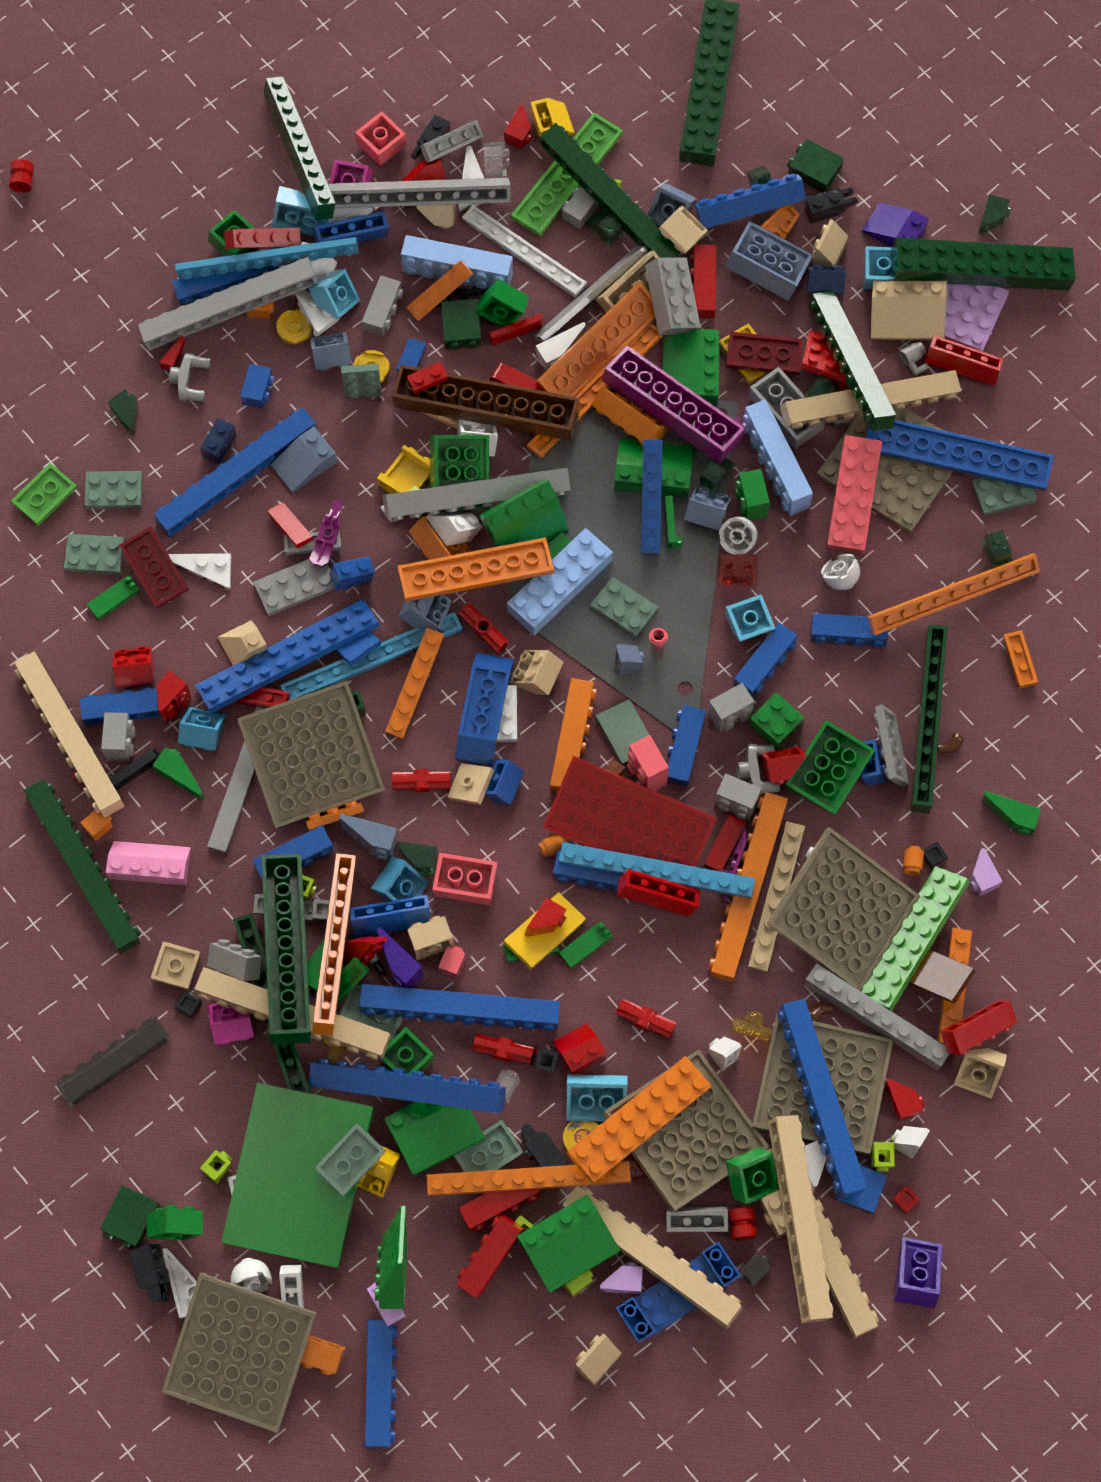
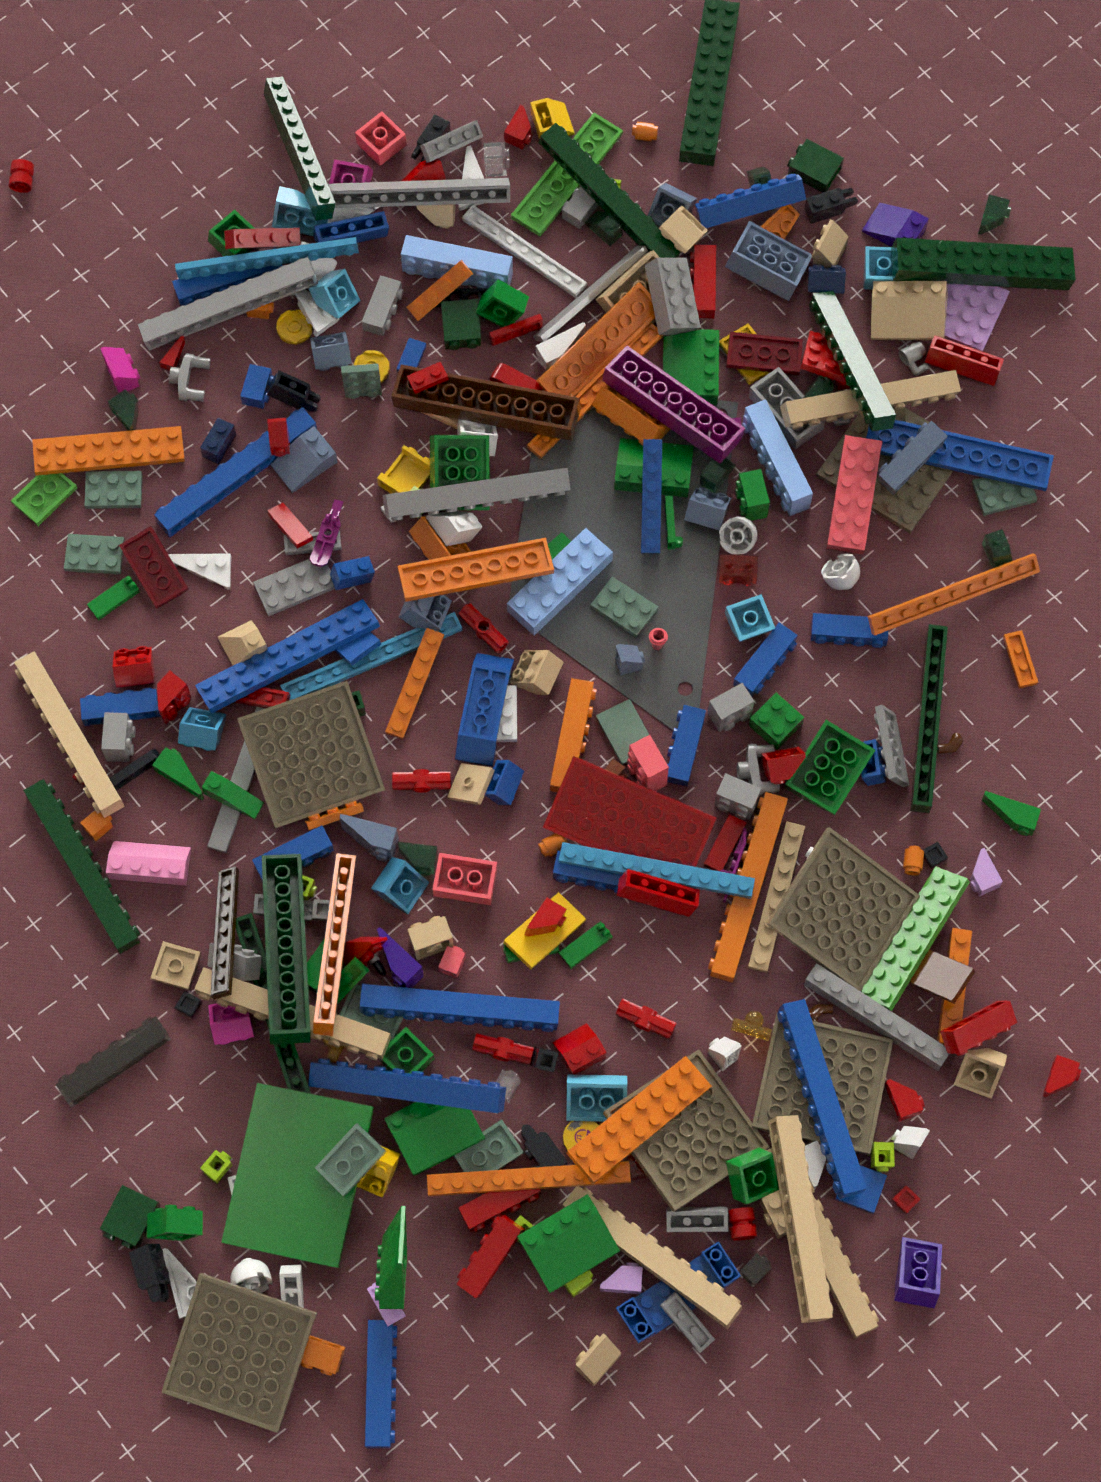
(108, 450): none -> orange plate
(120, 368): none -> dark pink slope
(224, 933): none -> tile
(231, 795): none -> green slope
(278, 436): none -> red slope
(293, 392): none -> black hinge
(389, 916): blue brick -> none
(526, 516): green slope -> none
(645, 131): none -> orange brick
(687, 1322): none -> light grey tile
(912, 457): none -> sand blue brick
(1062, 1075): none -> red slope

